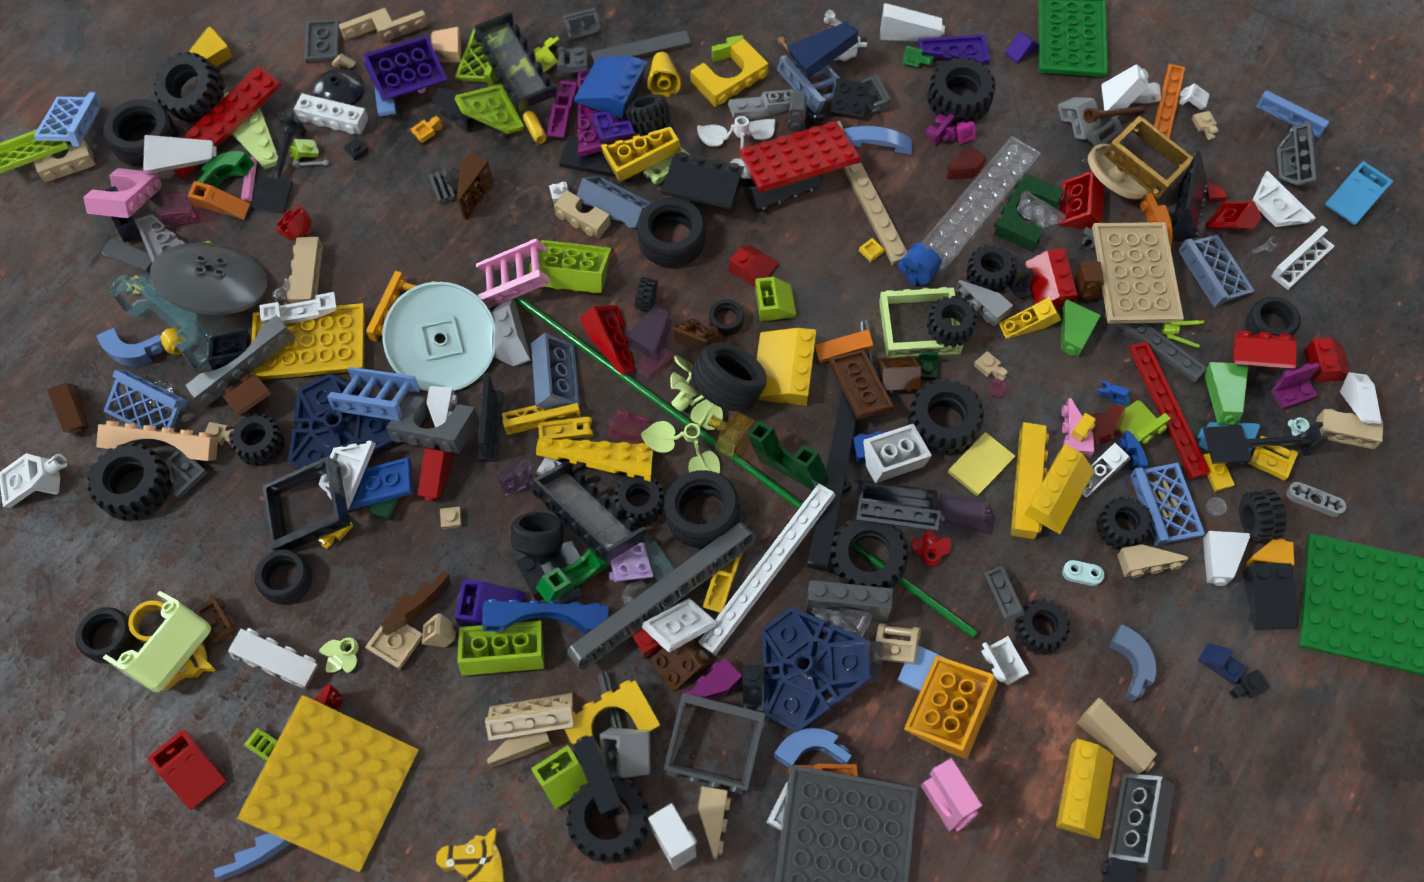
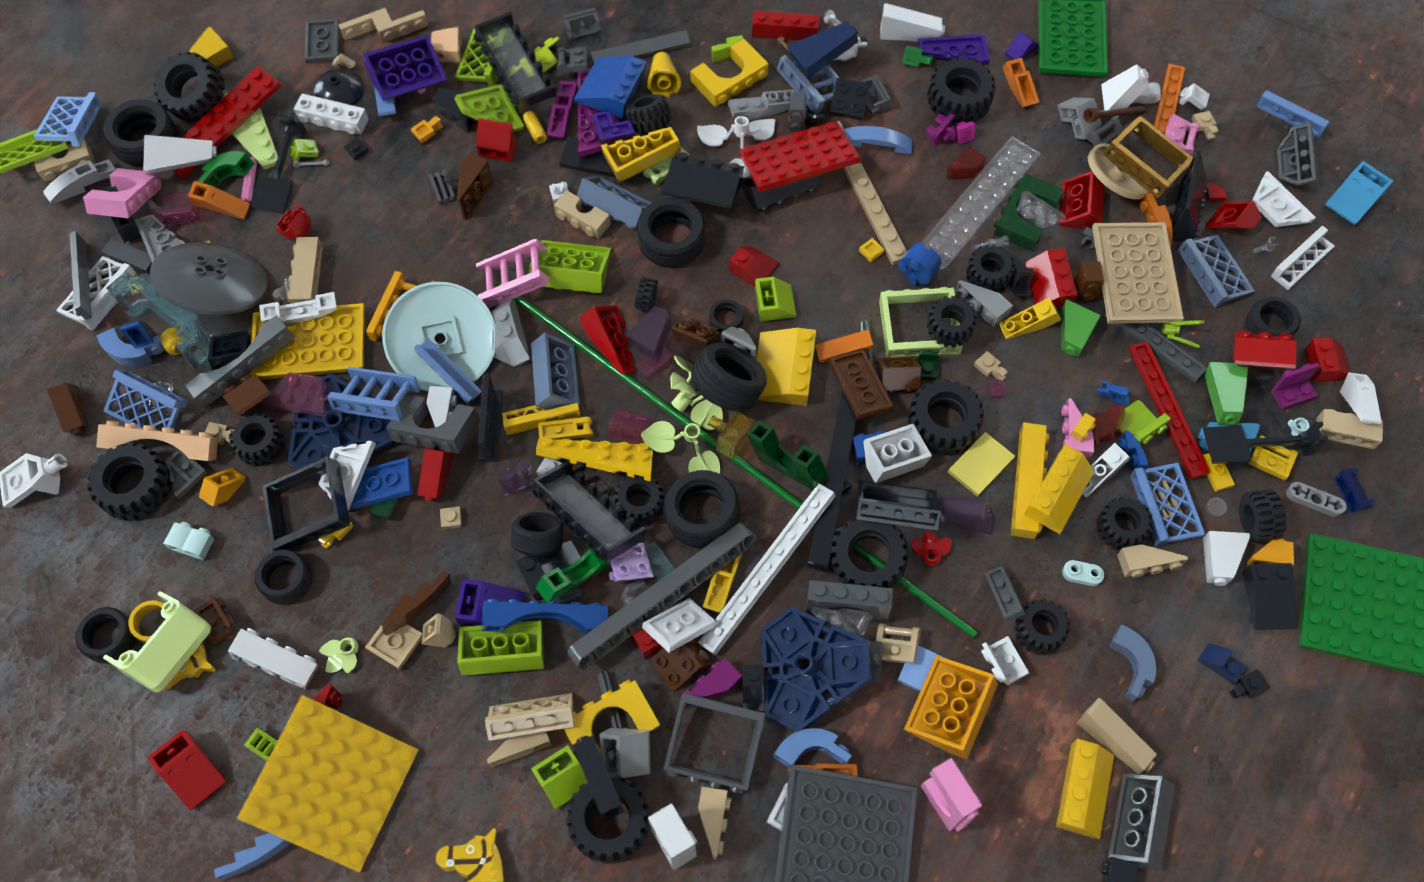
(73, 181): none -> light grey slope
(80, 275): none -> dark grey tile
(103, 299): none -> white fence
(138, 333): none -> blue slope
(189, 541): none -> light aqua brick
(220, 486): none -> light orange slope
(298, 394): none -> clear pink wing
(447, 371): none -> medium blue fence
(495, 140): none -> red slope
(740, 339): none -> light grey slope
(785, 25): none -> red wedge
(1001, 241): none -> clear pin
(1020, 82): none -> orange slope
(1176, 131): none -> bright pink plate
(1352, 490): none -> clear blue hinge

